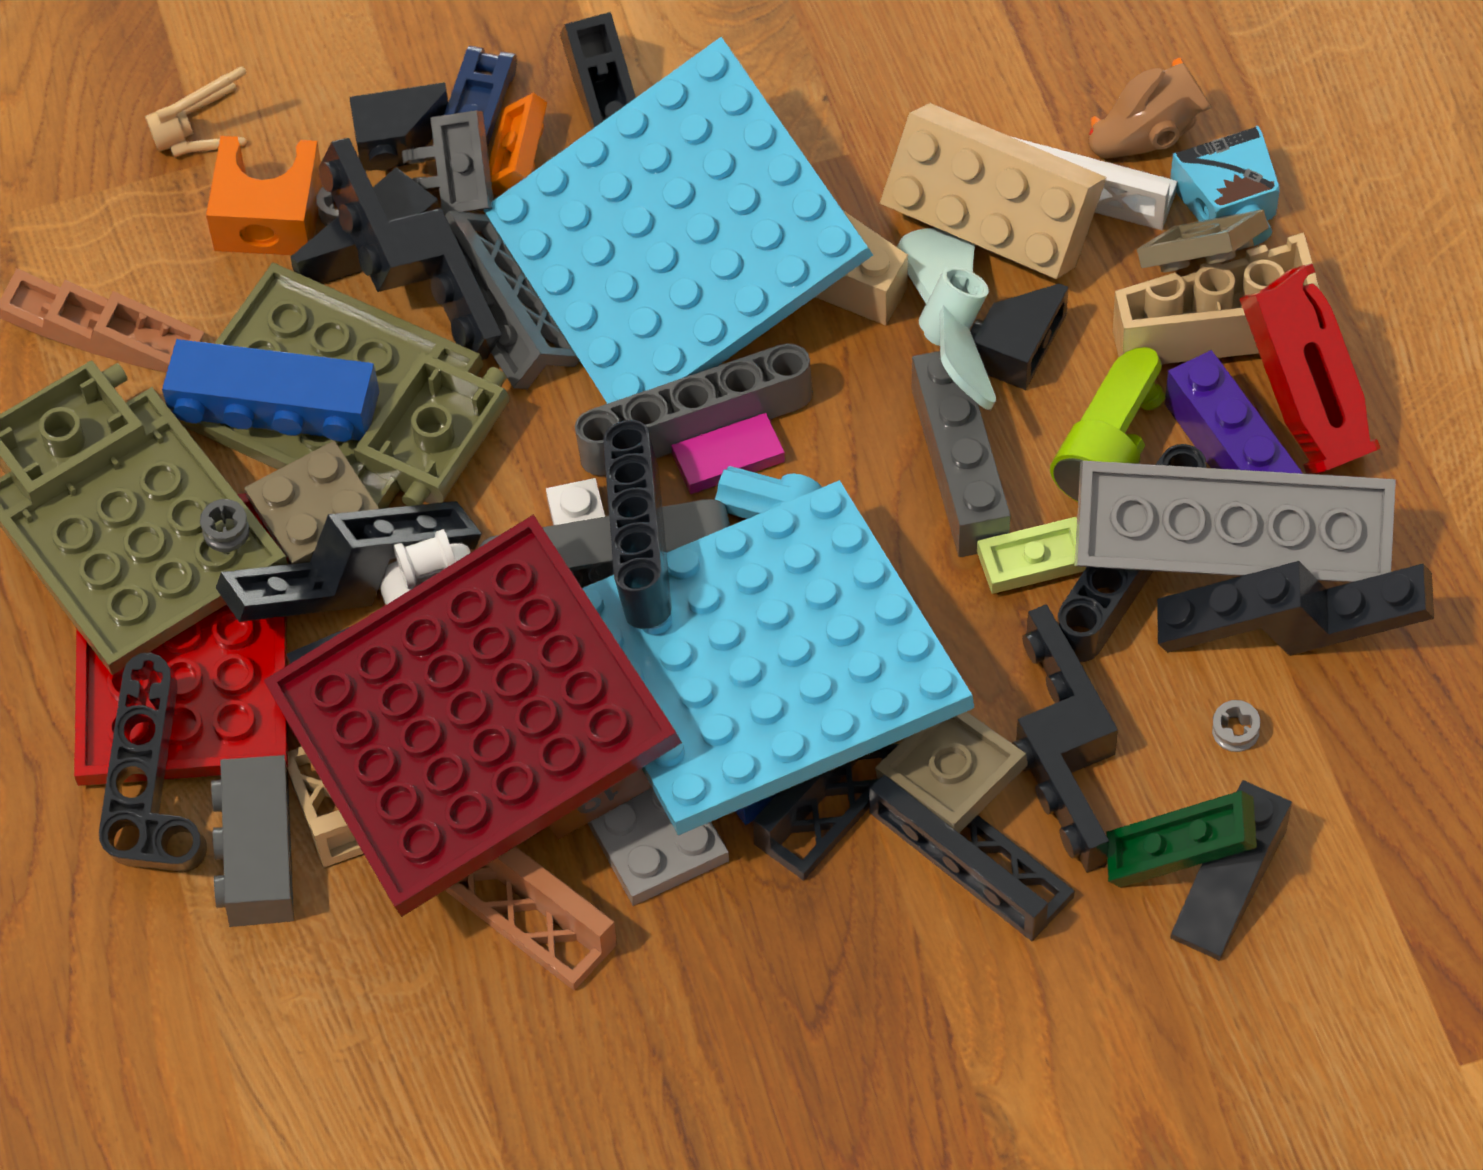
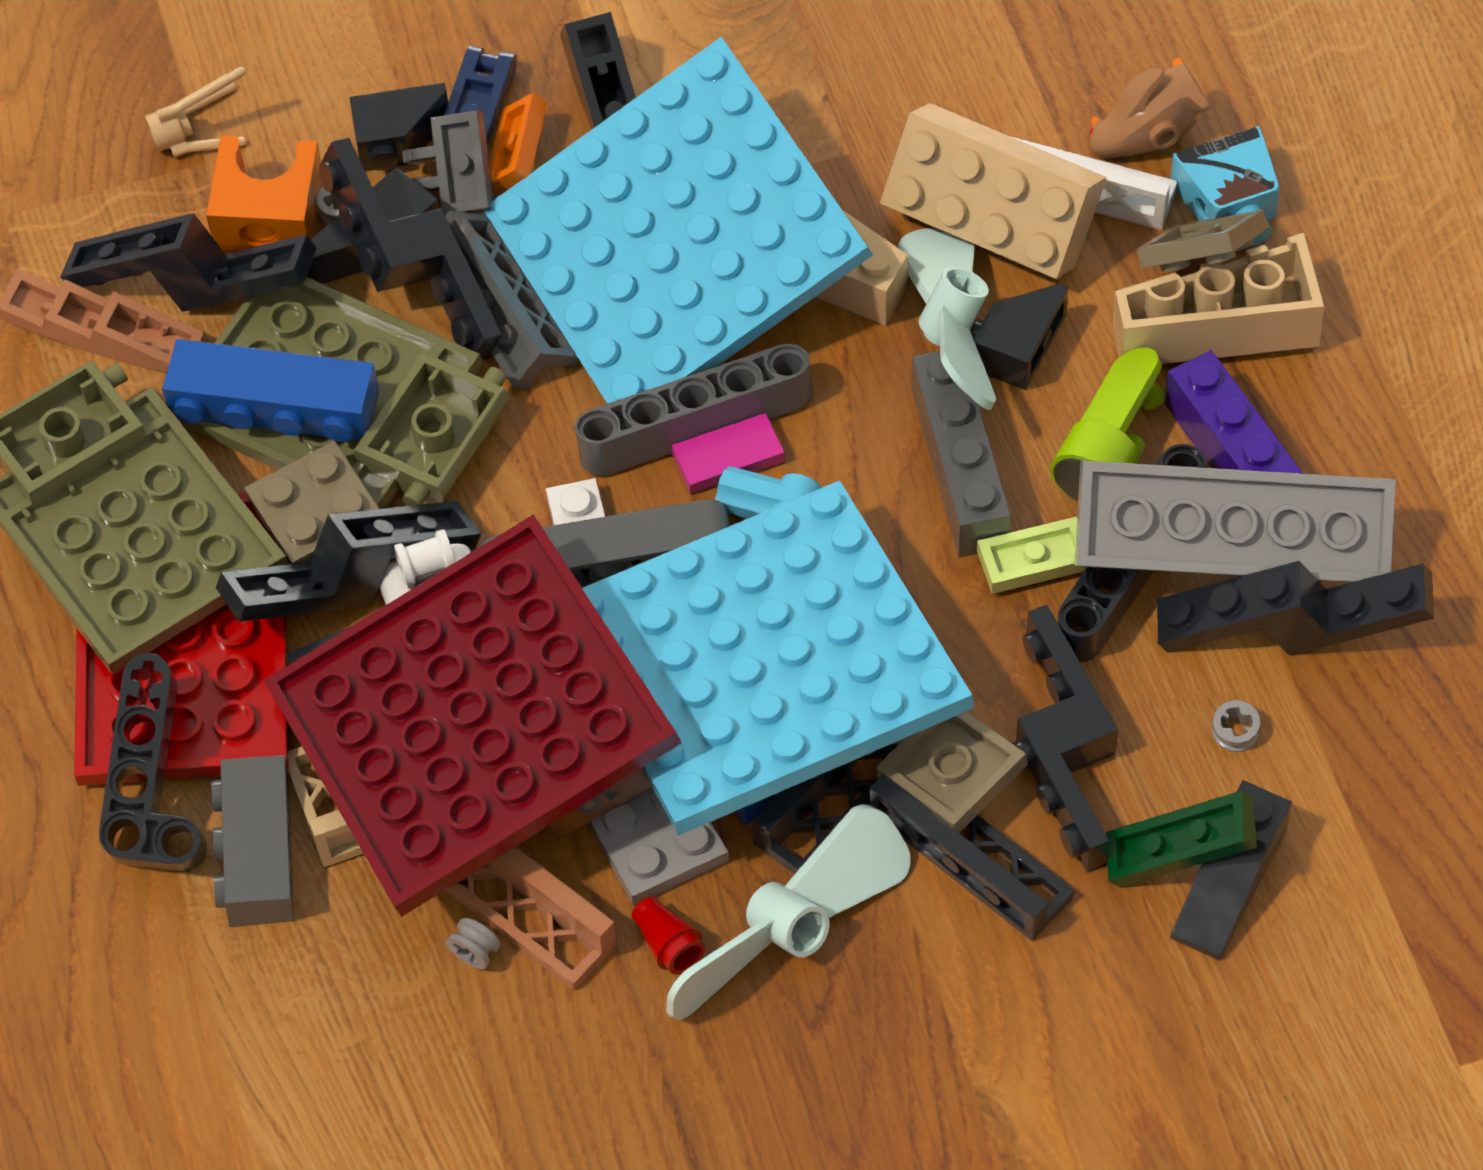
(189, 262): none -> black bracket
(223, 510): dark grey bush -> none
(473, 943): none -> light grey bush
(637, 524): black beam -> none
(670, 938): none -> red cone
(848, 867): none -> light aqua piece
(1310, 370): red piece -> none

